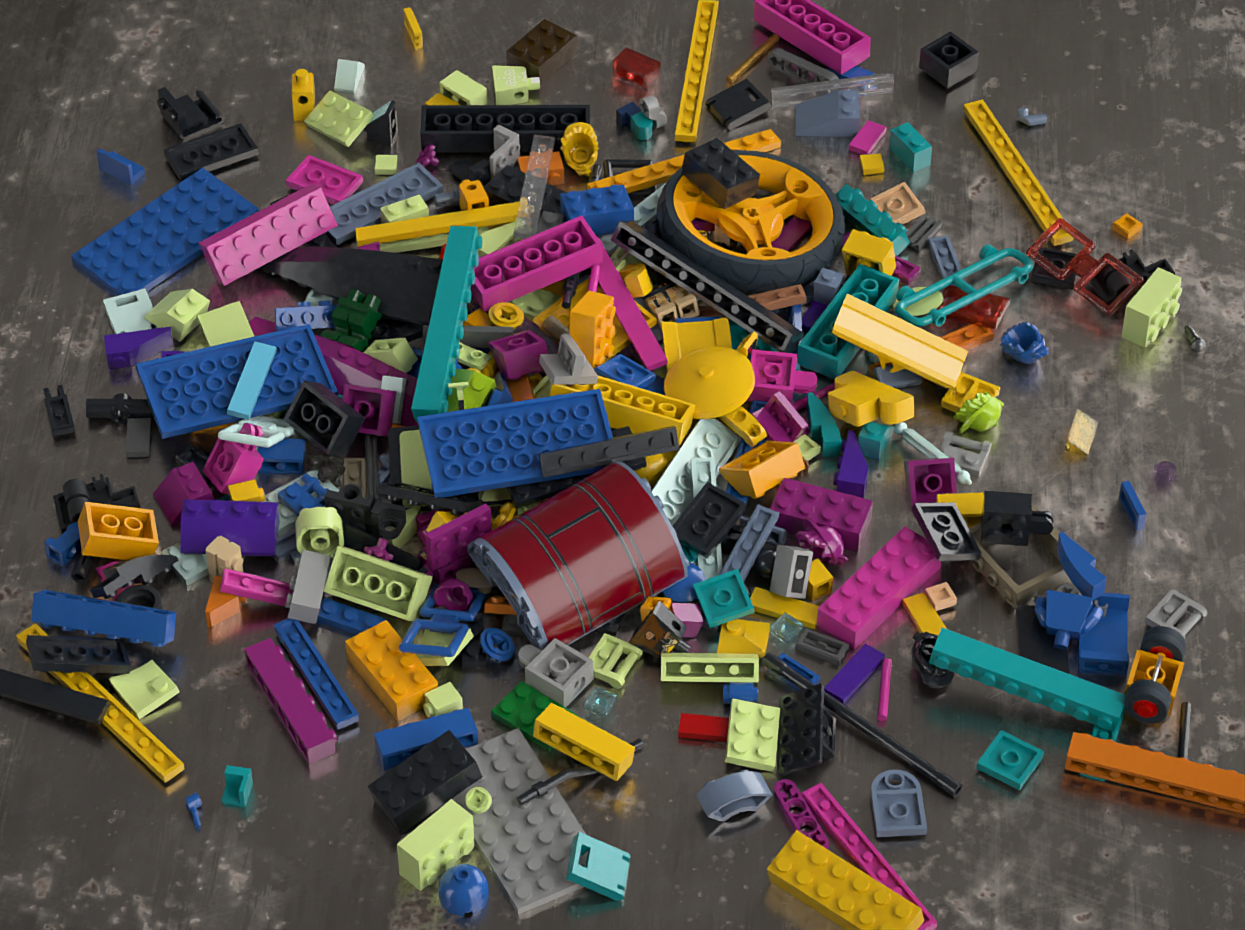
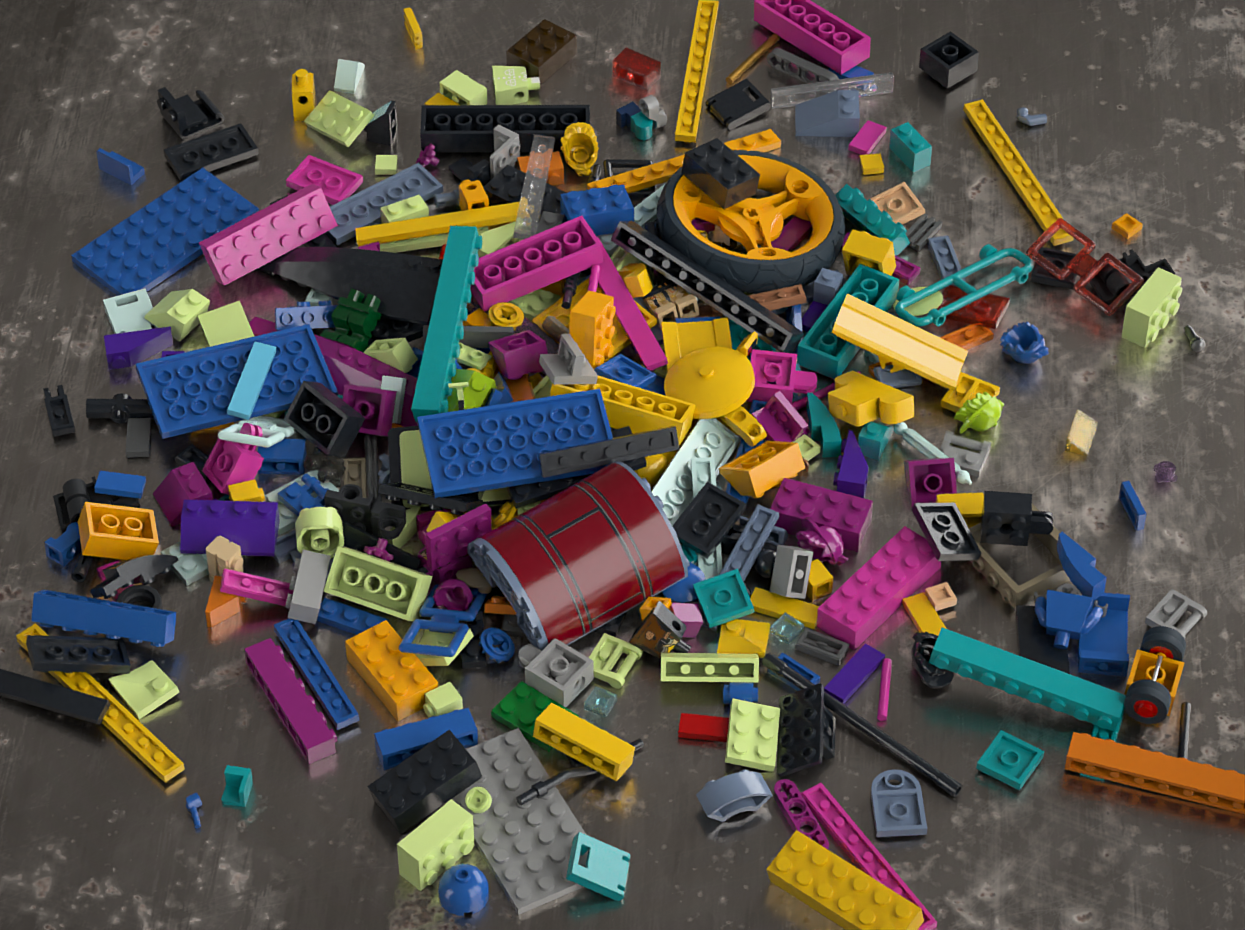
(120, 484): none -> blue tile

